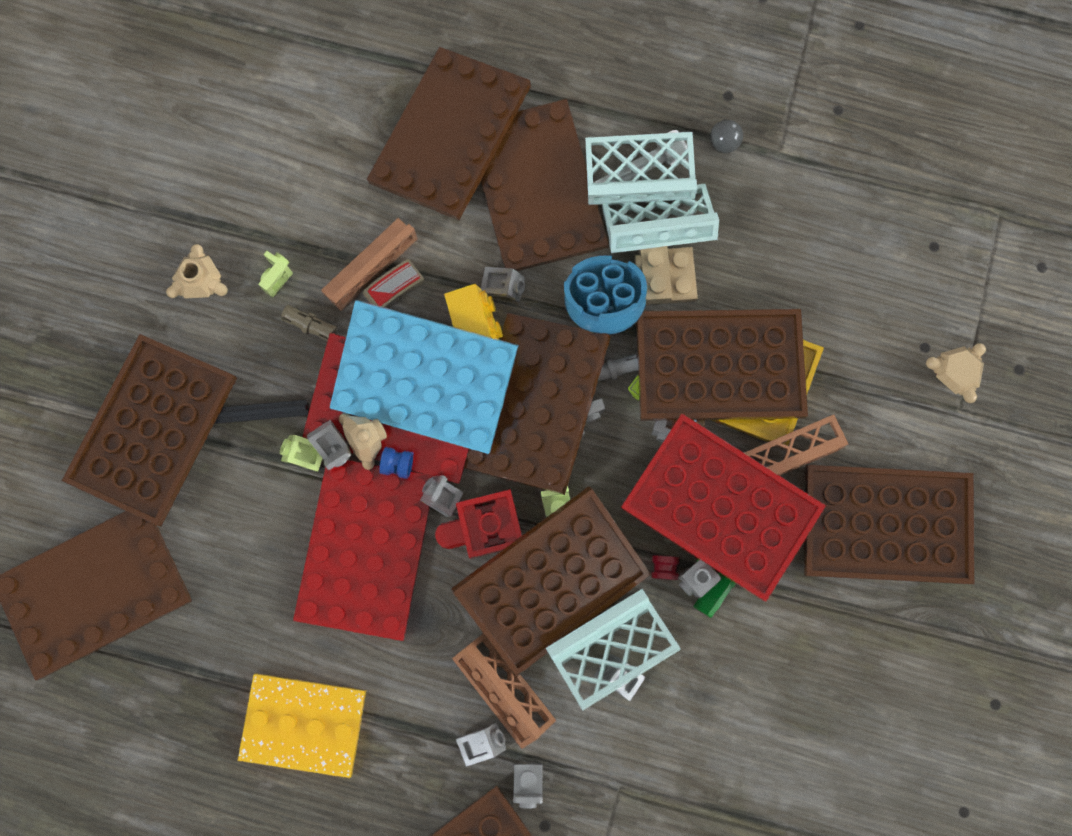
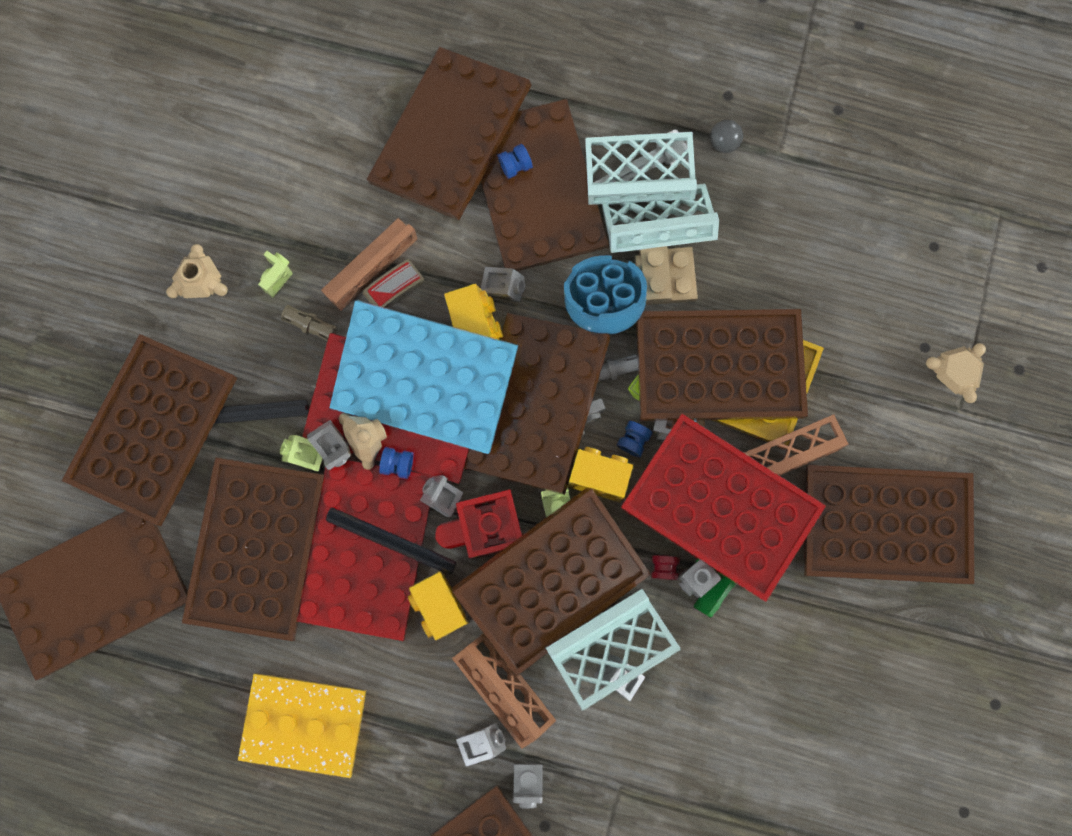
(253, 549): none -> reddish brown plate
(391, 541): none -> black axle
(438, 606): none -> yellow brick
(515, 161): none -> blue wheel
(604, 475): none -> yellow brick
(634, 439): none -> blue wheel

